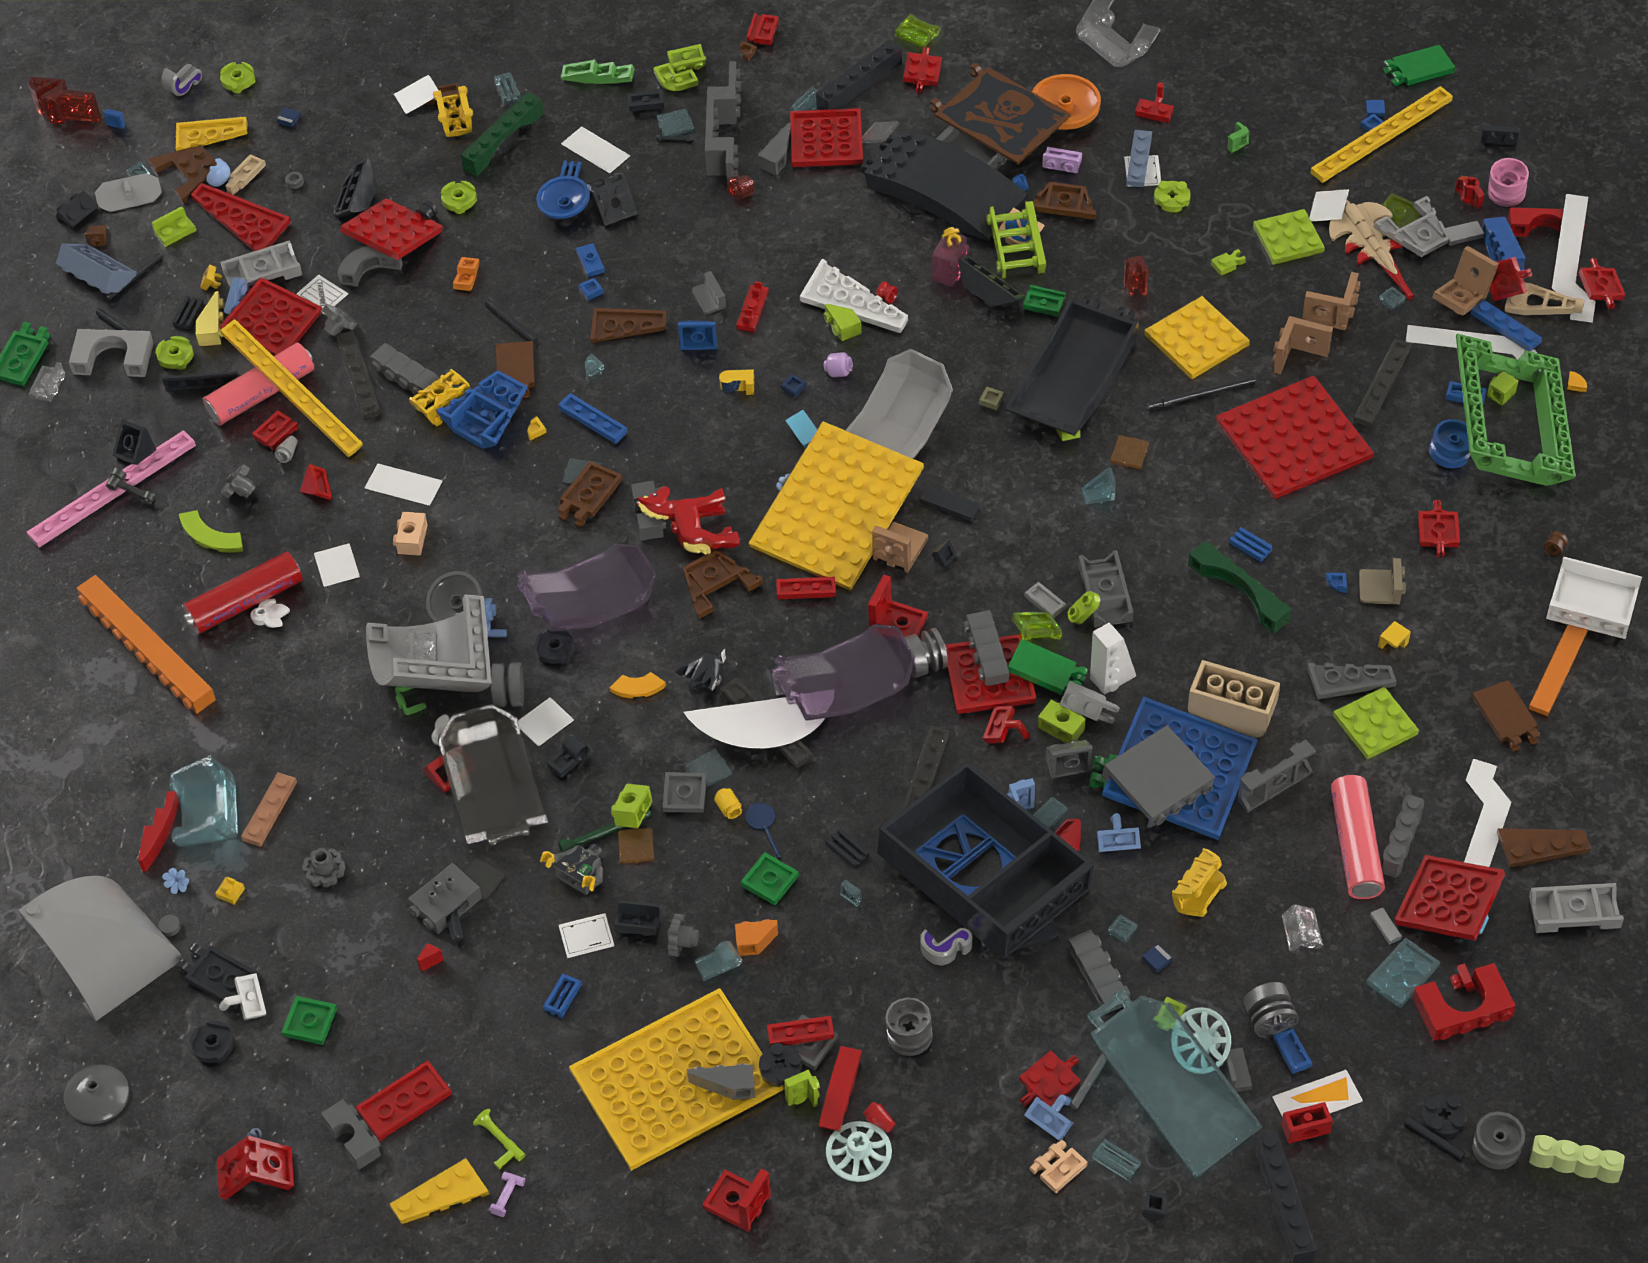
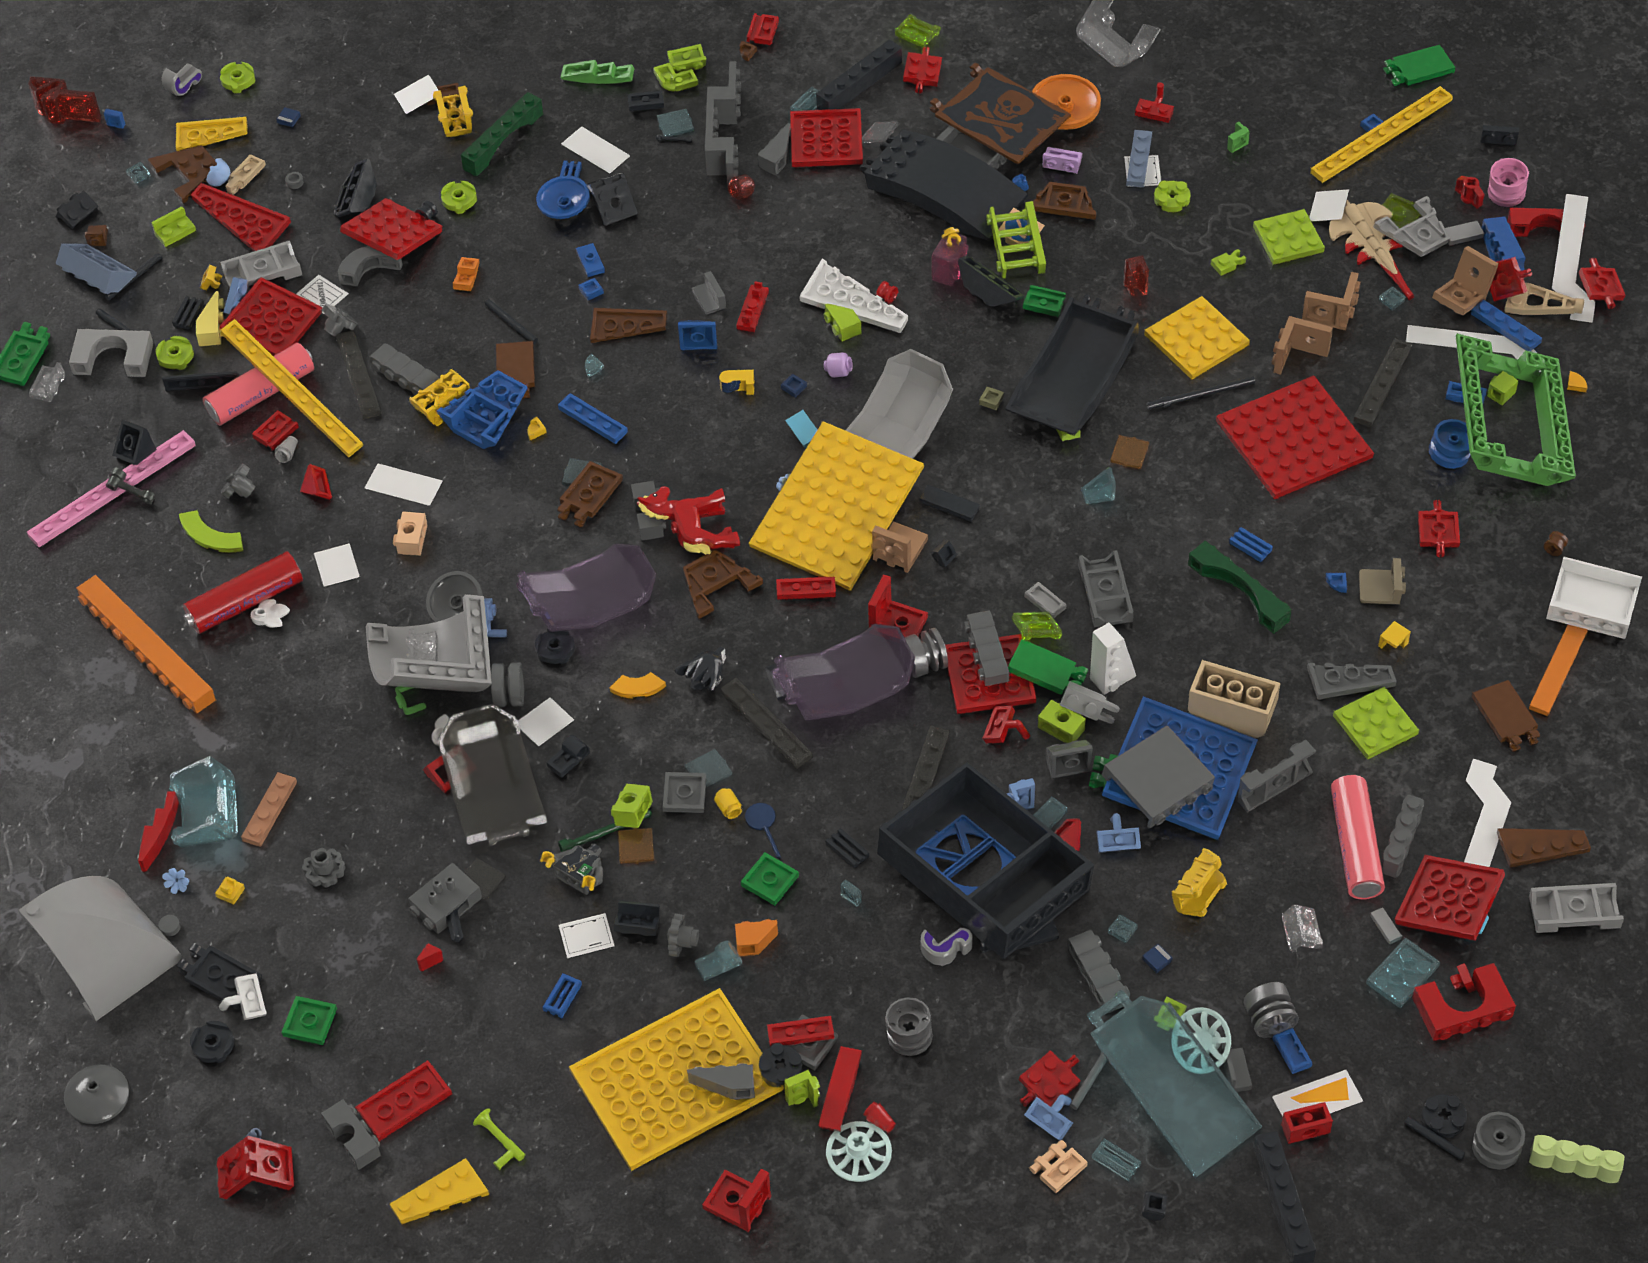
(128, 192): light grey shield -> none
(511, 97): clear light blue tile -> none
(512, 1180): lavender piece -> none
(754, 723): white sticker -> none
(1084, 607): lime plate -> none
(1375, 107): blue tile -> none

